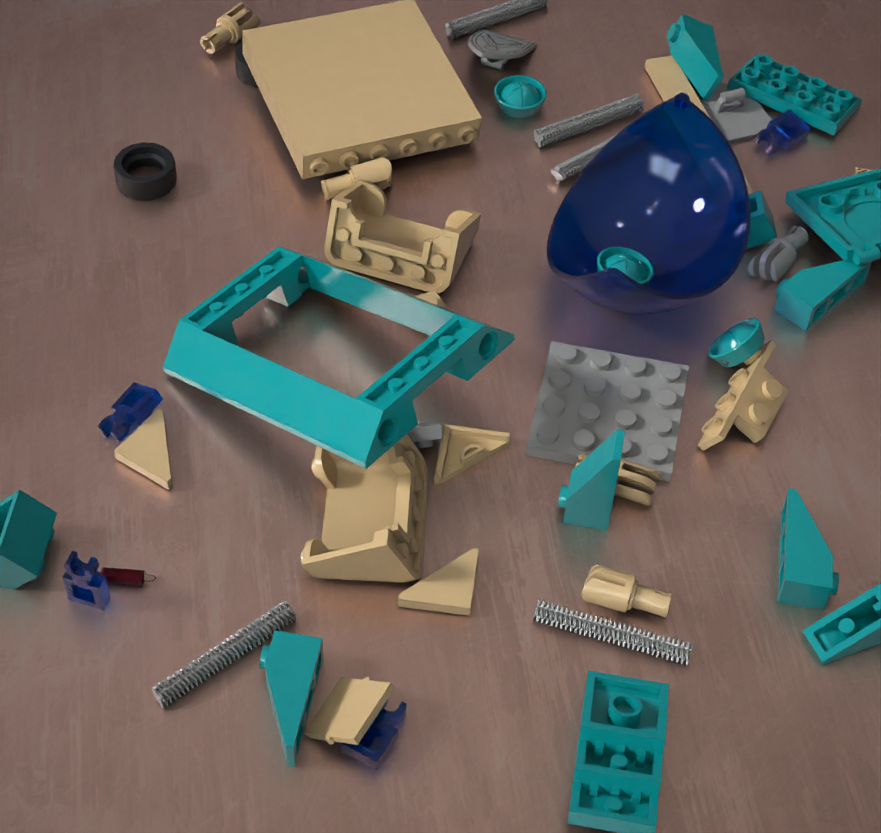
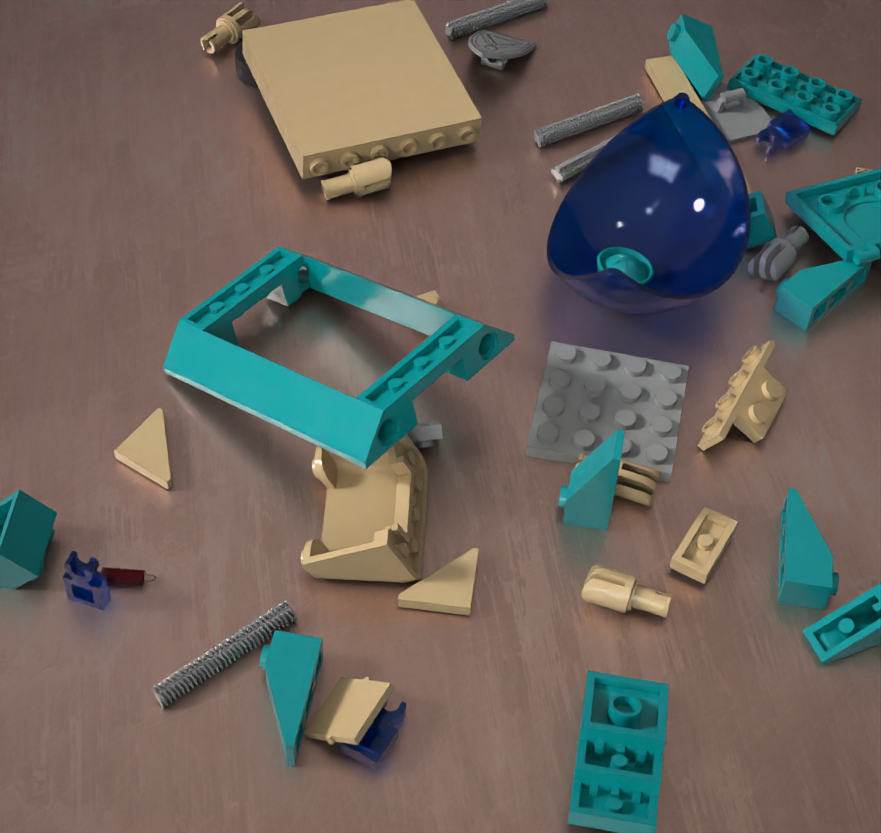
(132, 407): clear blue plate -> none
(147, 187): black tyre -> none
(392, 247): tan windscreen -> none
(464, 448): tan tile -> none
(520, 96): teal hat -> none
(612, 632): light grey axle -> none
(703, 544): none -> tan plate
(737, 343): teal hat -> none

